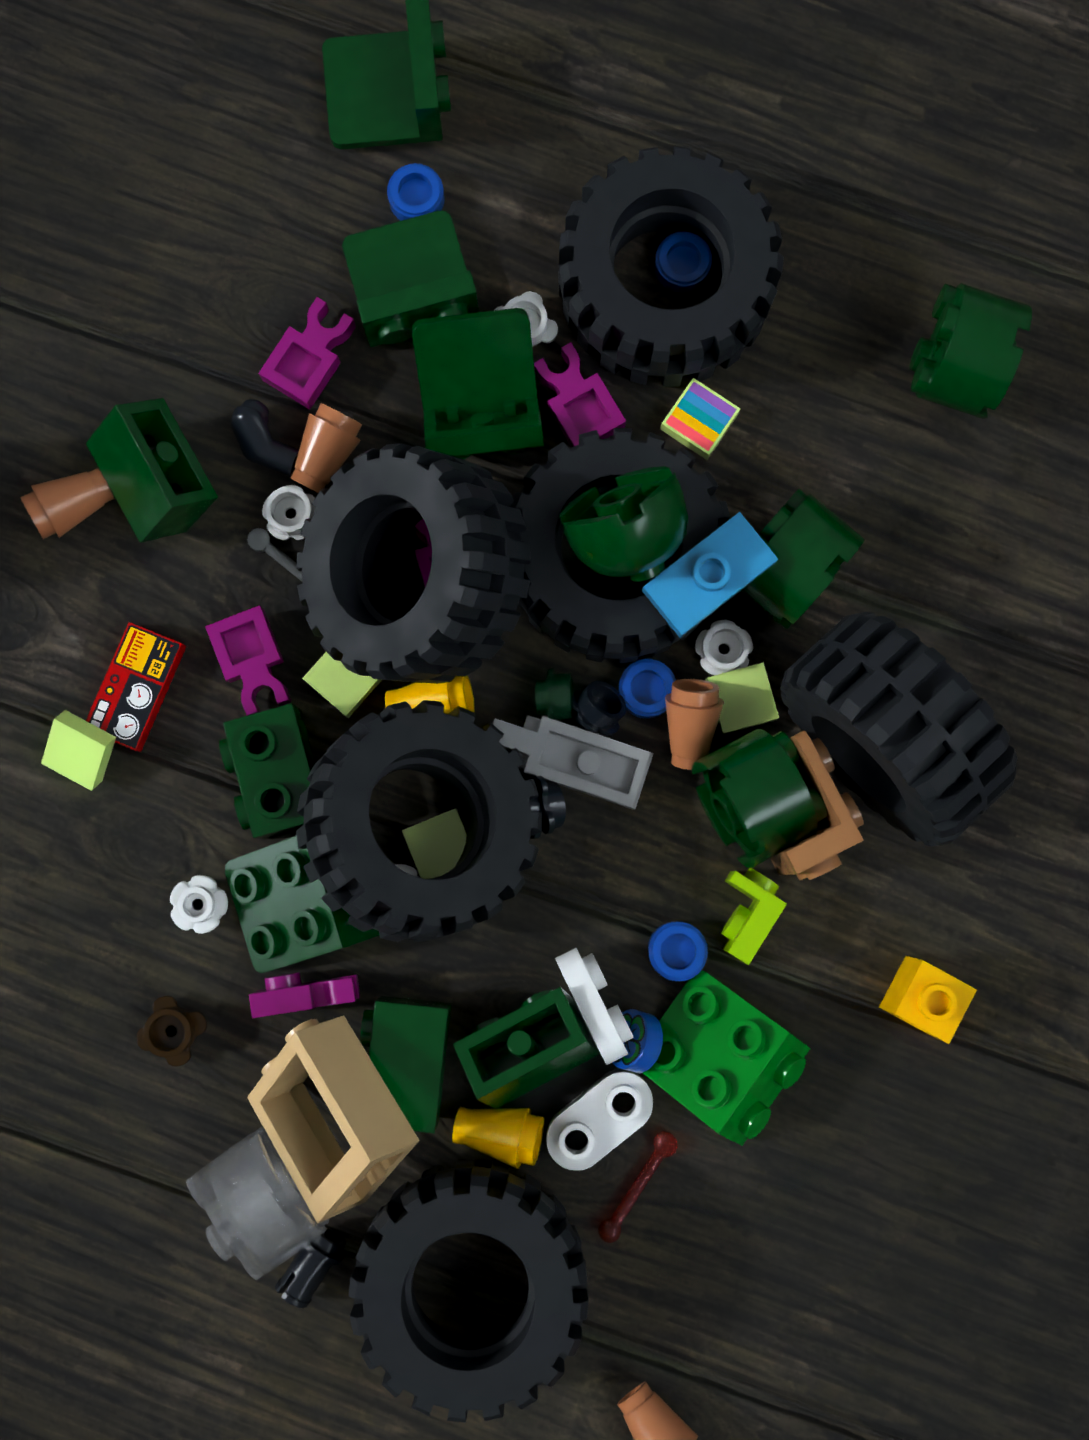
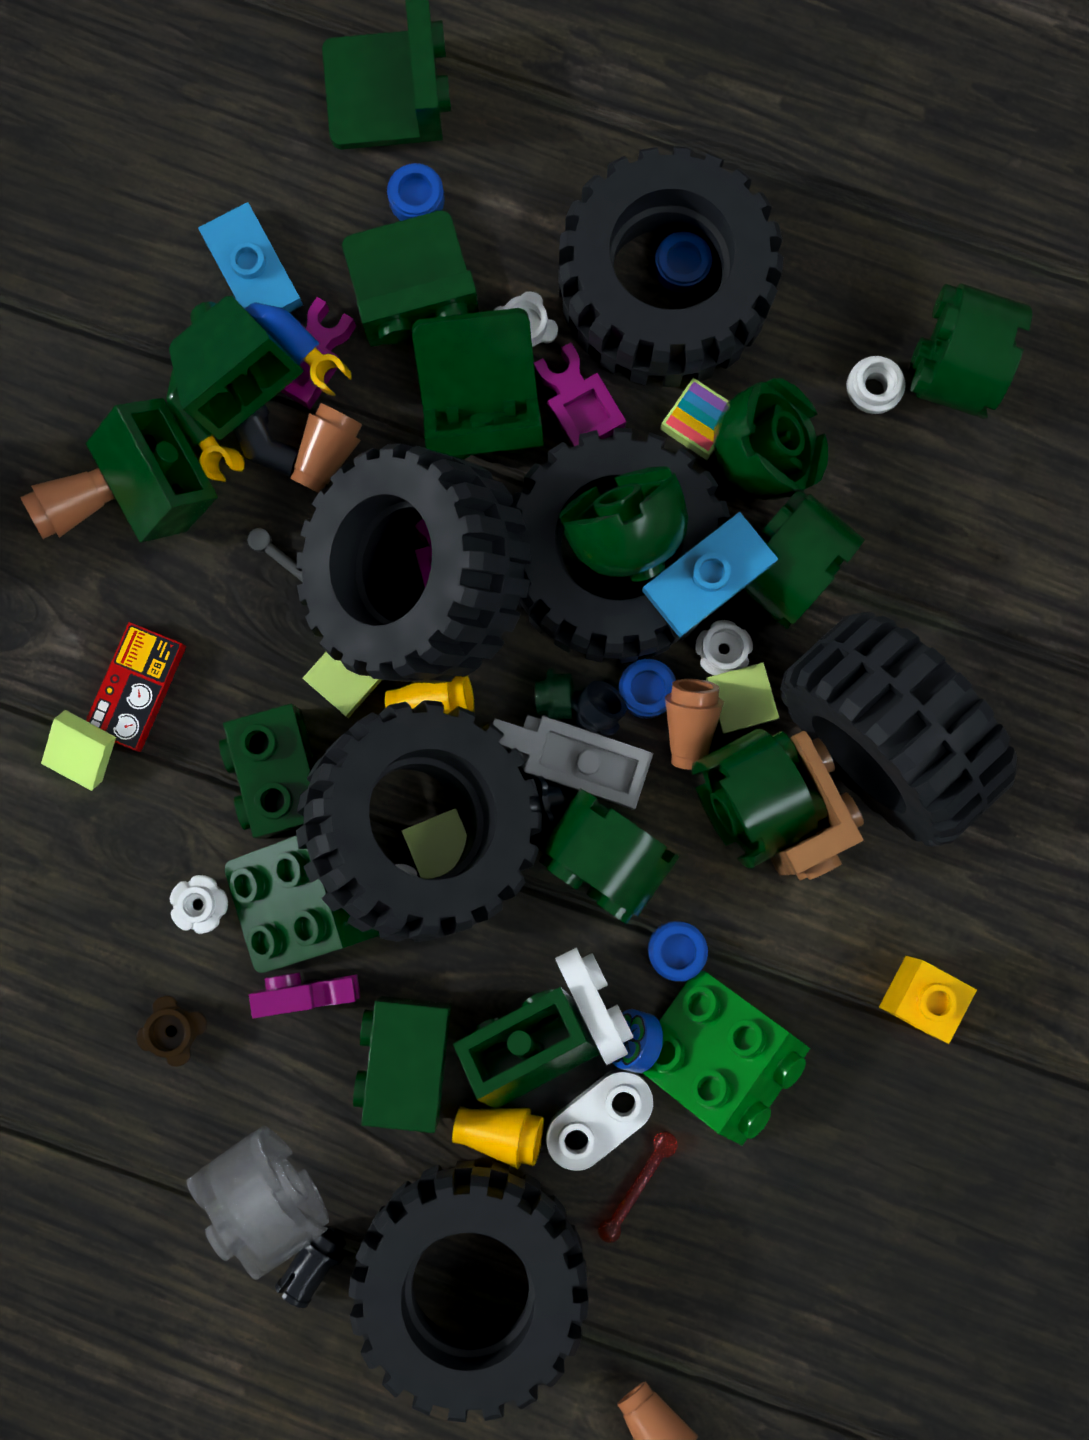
(232, 367): none -> dark green torso
(246, 652): magenta plate -> none
(249, 260): none -> dark azure plate
(279, 503): white plate -> none
(356, 1099): tan window -> none
(608, 854): none -> dark green brick
(750, 926): lime bracket -> none
(769, 442): none -> dark green cylinder
(882, 370): none -> white plate

